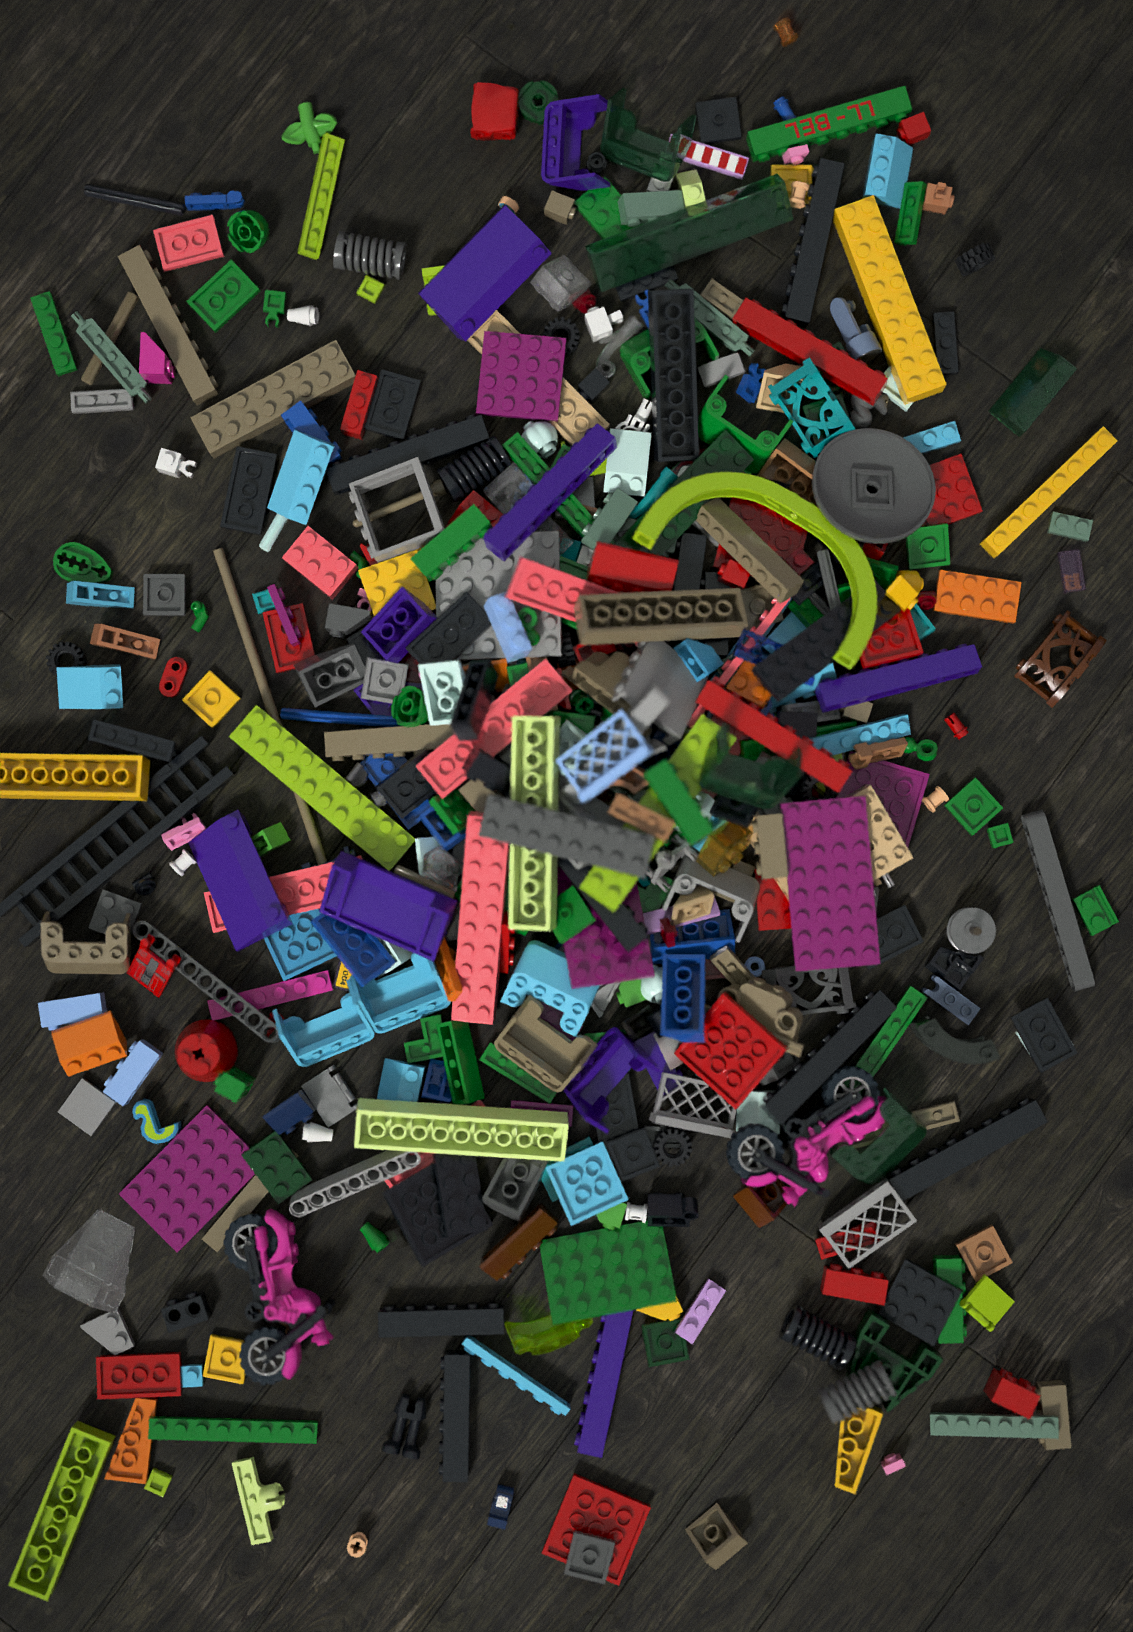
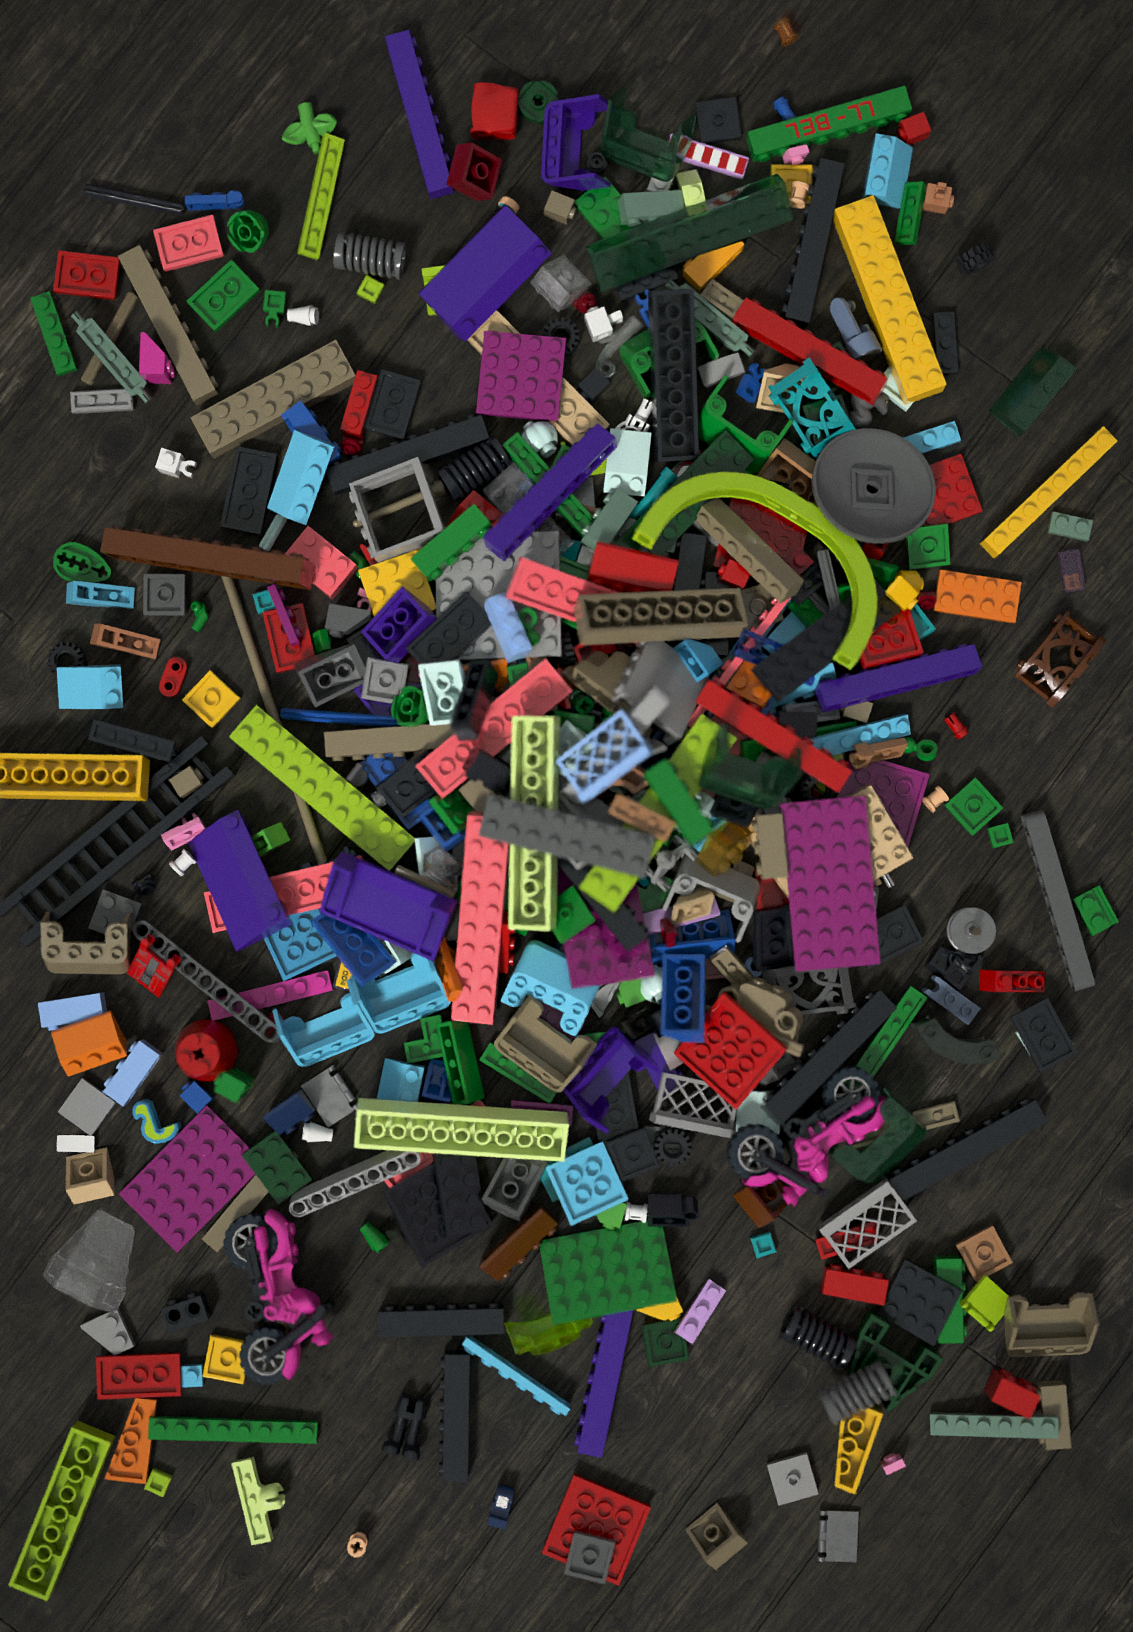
(75, 1143): none -> white sticker
(87, 275): none -> red plate
(89, 1176): none -> tan slope
(187, 781): none -> dark tan brick
(196, 1095): none -> blue brick
(208, 558): none -> reddish brown brick
(321, 641): none -> green plate
(351, 445): none -> dark red plate
(419, 113): none -> dark purple brick
(474, 171): none -> dark red brick
(709, 265): none -> light orange slope
(763, 1244): none -> teal tile
(772, 938): none -> black plate
(792, 1478): none -> light grey plate
(838, 1535): none -> flat silver piece
(1012, 981): none -> red slope
(1050, 1328): none -> dark tan windscreen

